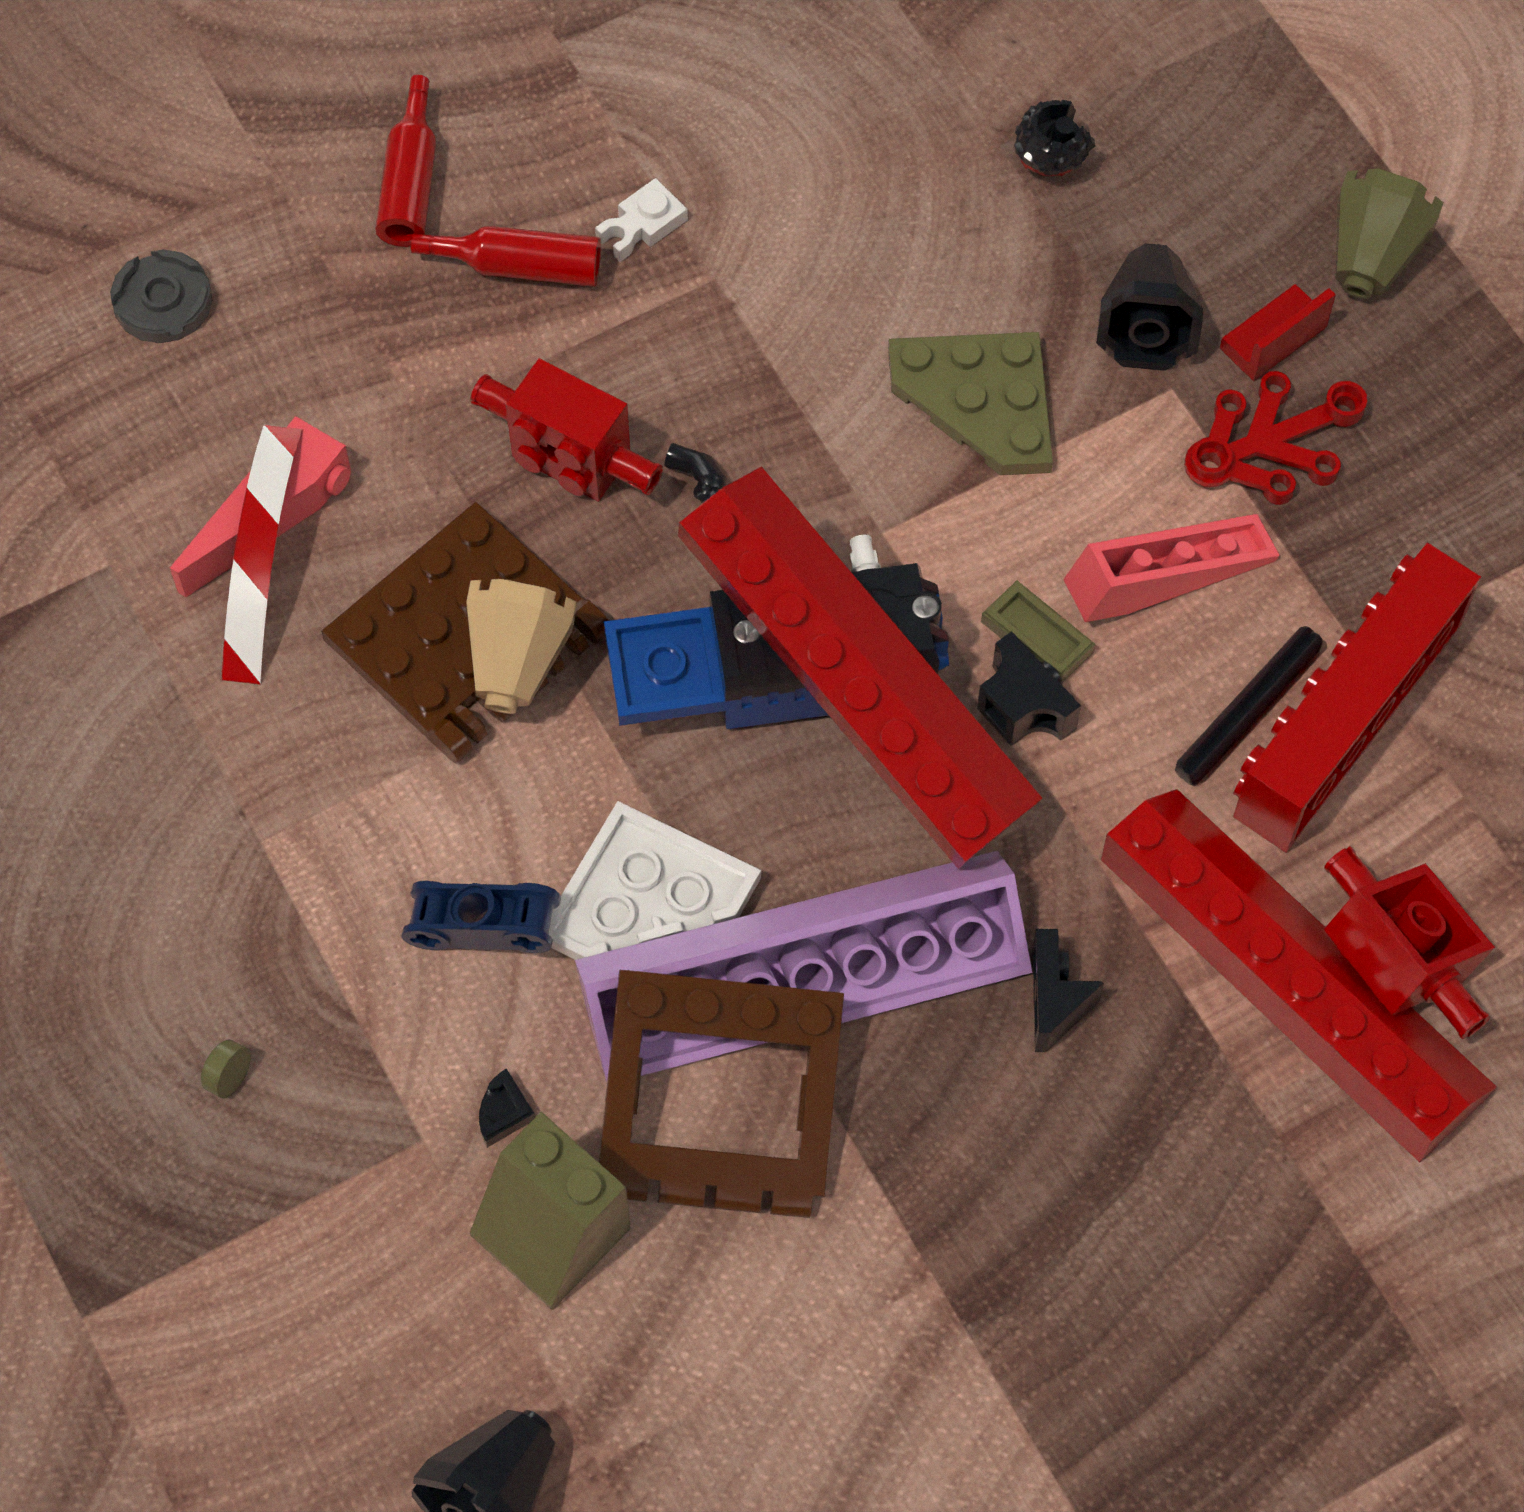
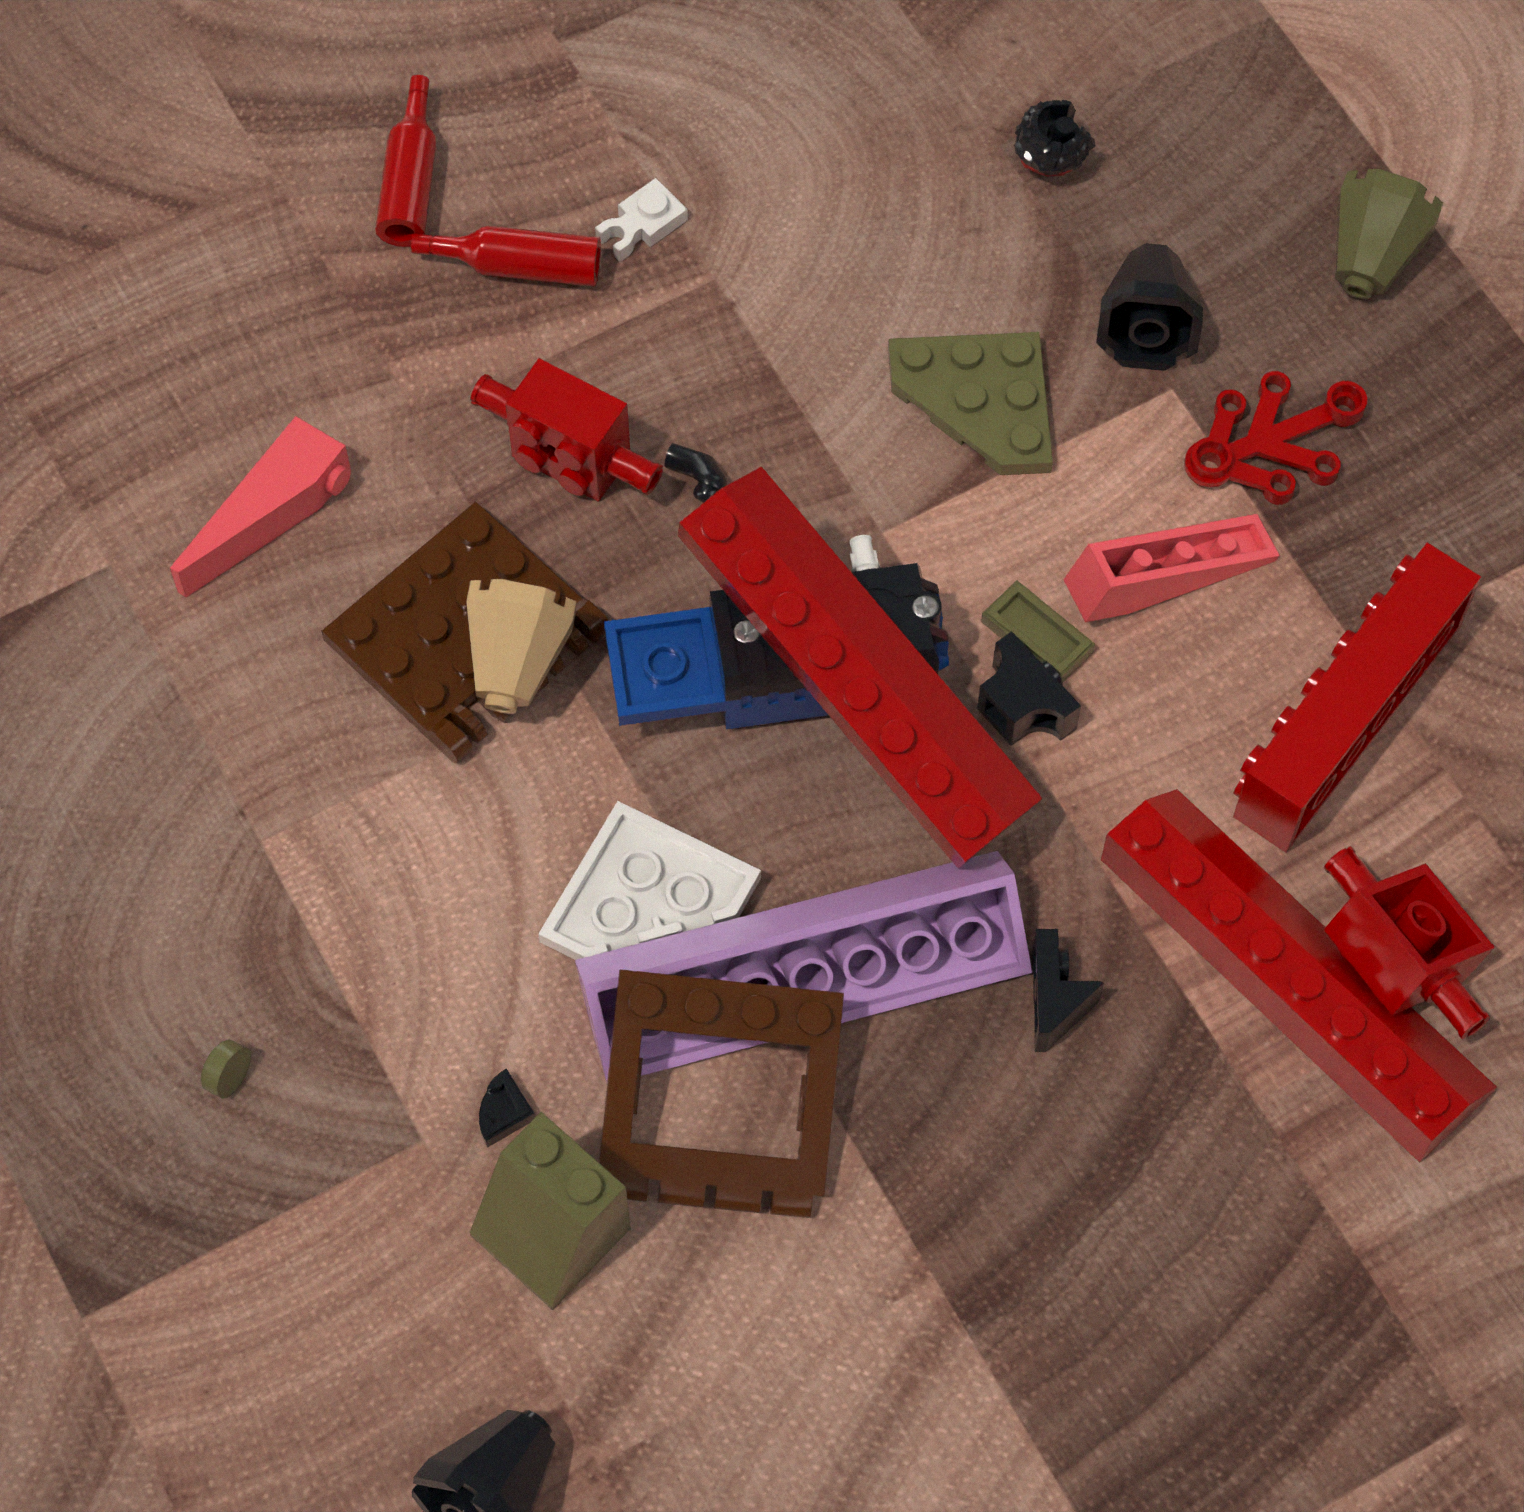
(161, 296): dark grey tile -> none
(255, 554): sticker -> none
(514, 917): dark blue piece -> none
(1248, 705): black axle -> none
(1277, 330): red panel -> none

